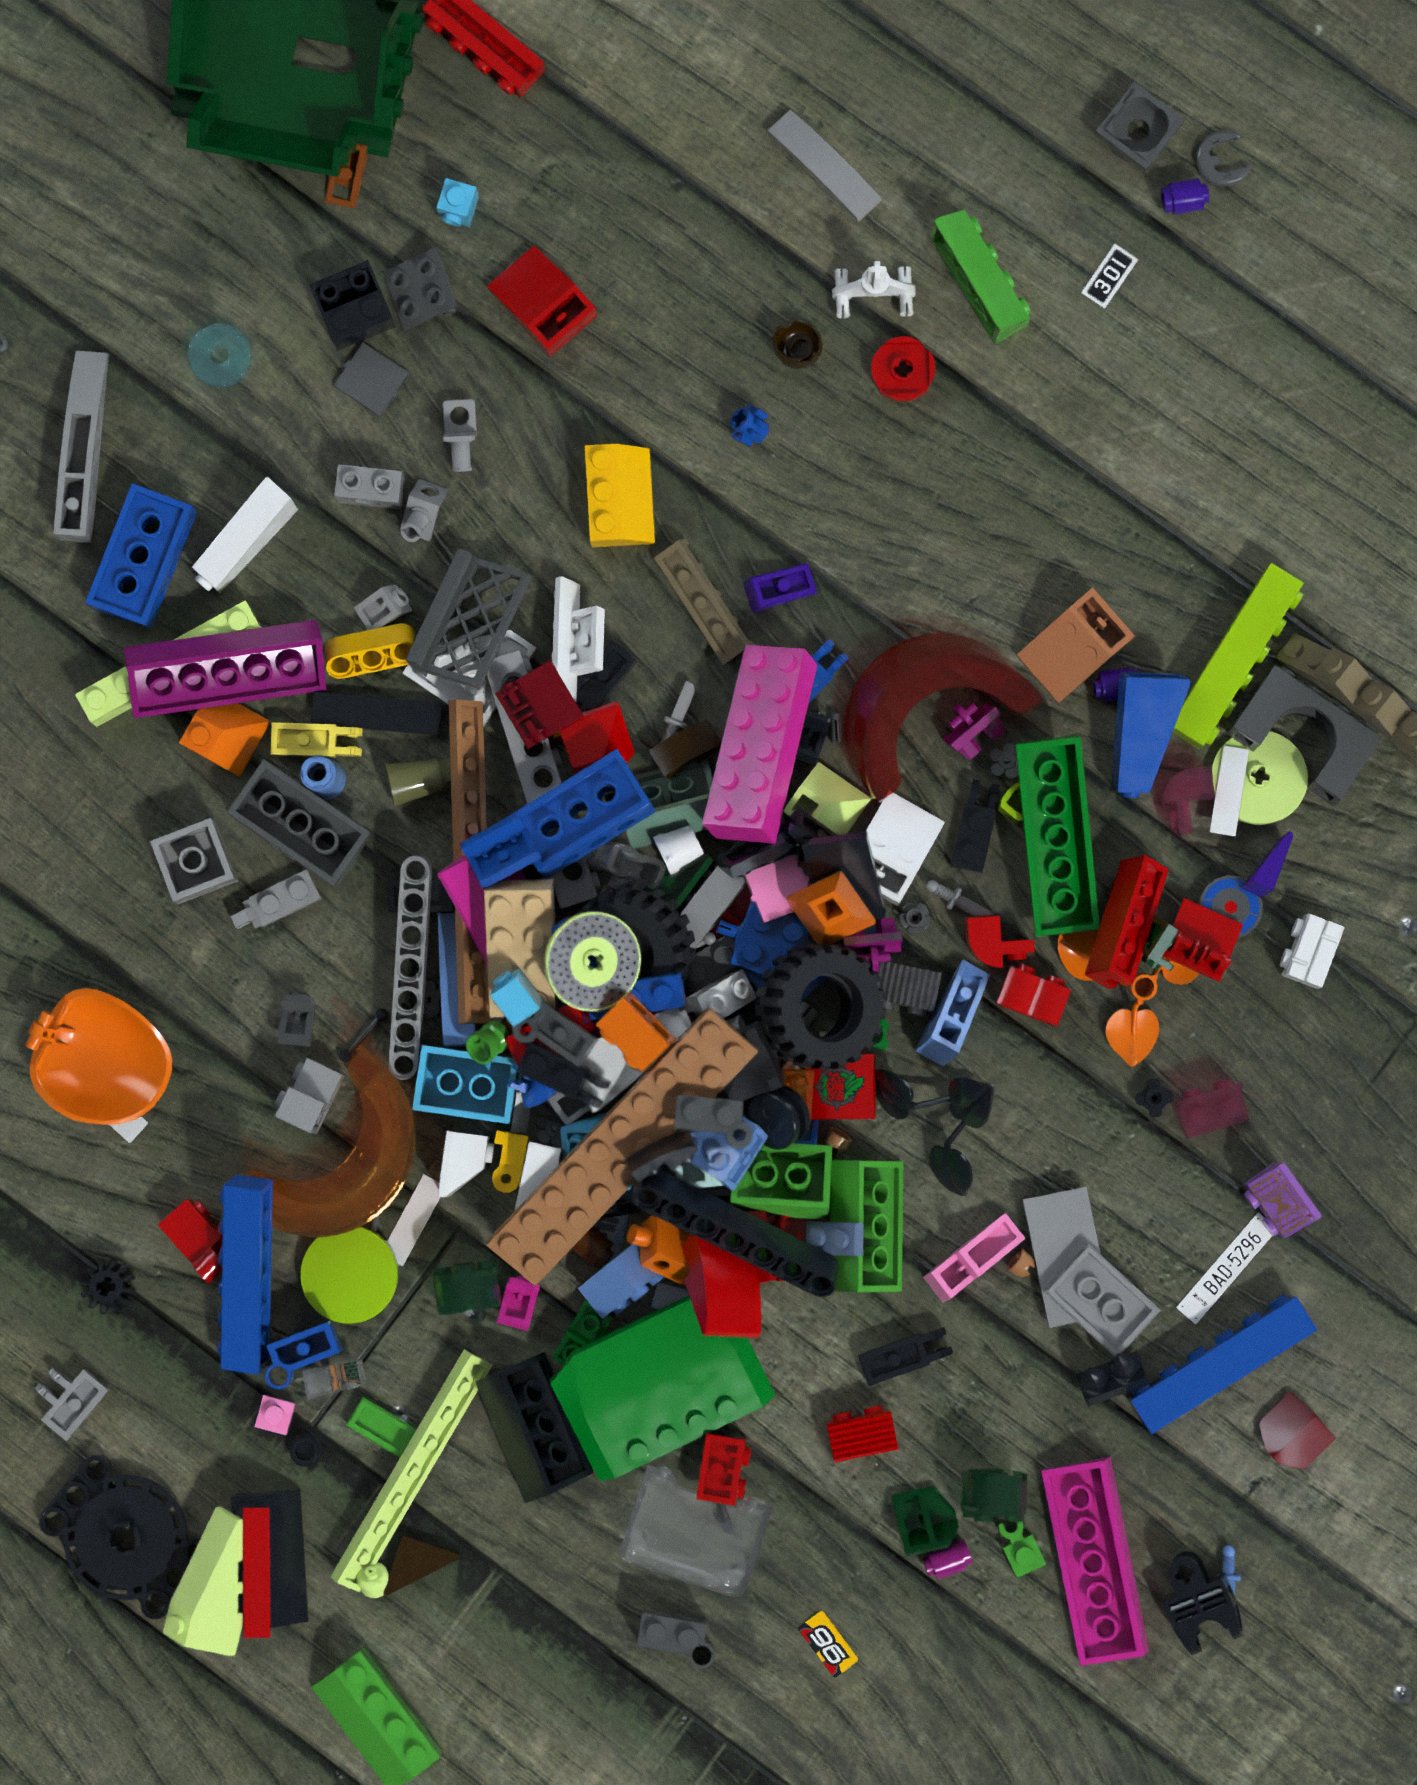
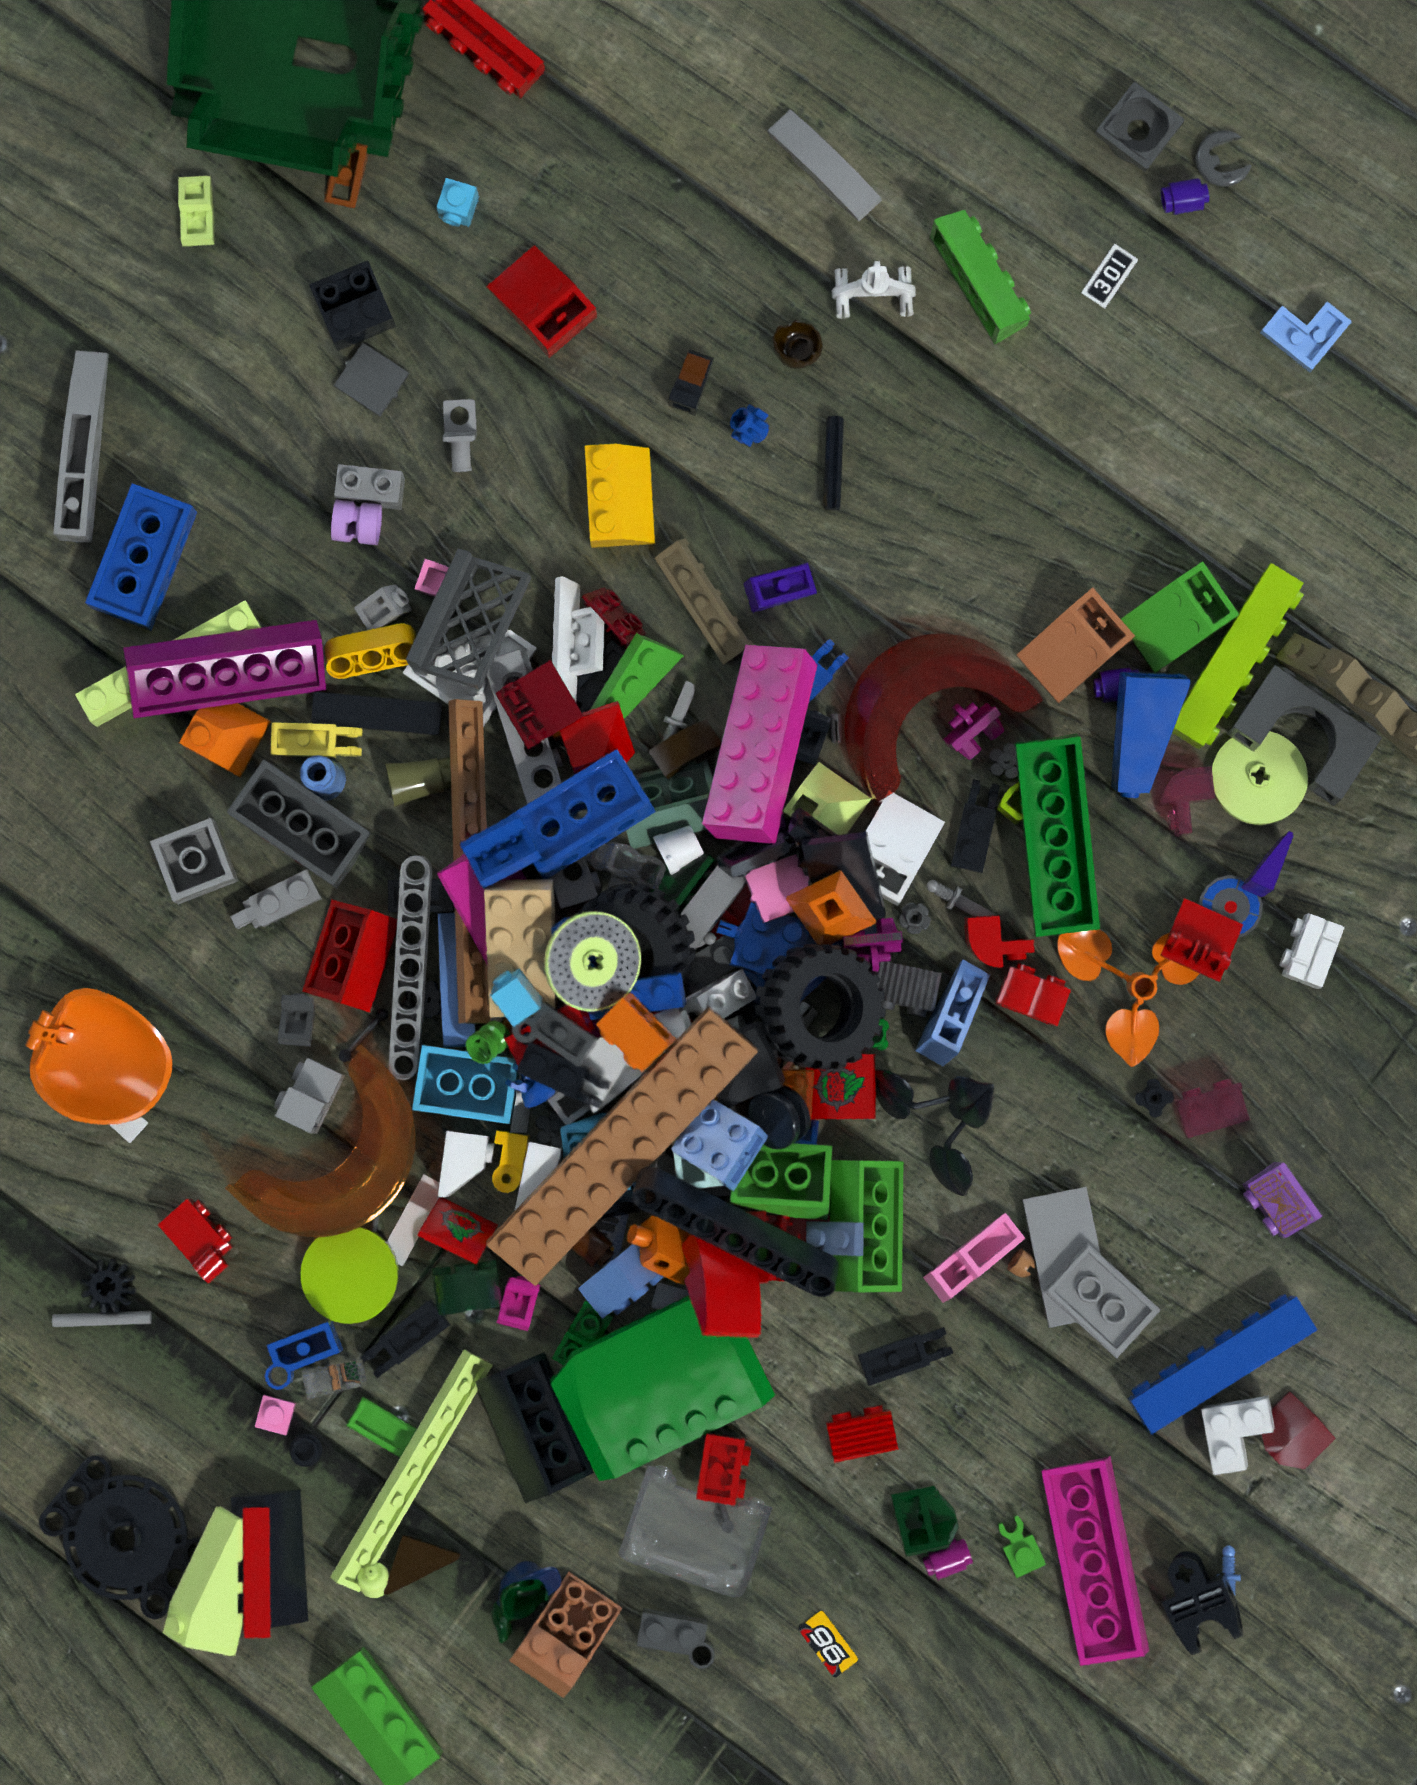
(74, 1404): light grey hinge -> none
(100, 1319): none -> light grey bar
(196, 210): none -> yellowish green slope
(225, 373): clear light blue tile -> none
(244, 536): white slope -> none
(245, 1273): blue brick -> none
(350, 955): none -> red slope
(356, 522): none -> lavender wheel
(408, 1336): none -> black hinge
(420, 289): dark grey hinge -> none
(422, 511): light grey bracket -> none
(430, 578): none -> bright pink plate
(457, 1230): none -> red slope
(521, 1593): none -> dark green hair
(566, 1635): none -> nougat slope
(609, 608): none -> dark red hinge
(637, 673): none -> bright green wing
(672, 1150): black slope -> none
(691, 382): none -> leg
(711, 1116): dark grey hinge -> none
(833, 463): none -> black axle
(837, 1139): medium nougat hinge -> none
(889, 357): red plate -> none
(994, 1494): clear green brick -> none
(1112, 1378): black tile -> none
(1126, 922): red brick -> none
(1158, 941): dark green bracket -> none
(1179, 617): none -> bright green slope
(1225, 1270): white sticker -> none
(1227, 1426): none -> white brick
(1229, 791): white sticker -> none
(1306, 342): none -> light blue plate

